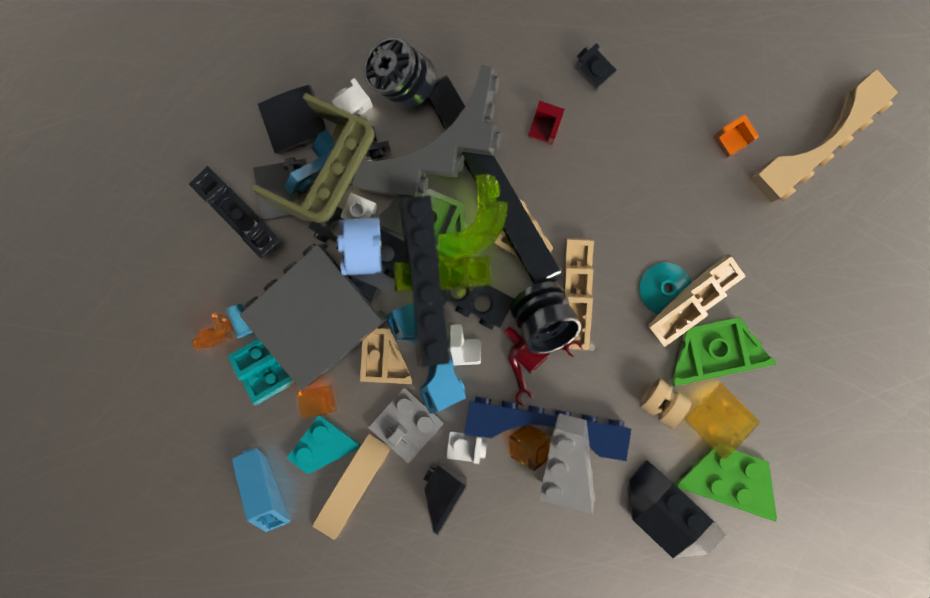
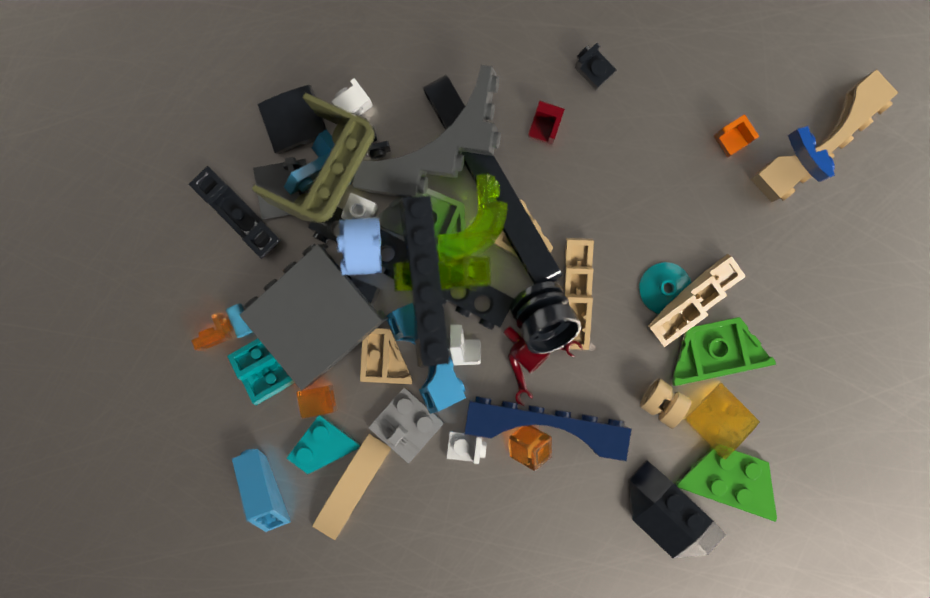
(399, 72): black wheel -> none
(442, 493): black slope -> none
(568, 468): light grey wedge -> none
(819, 163): none -> blue slope

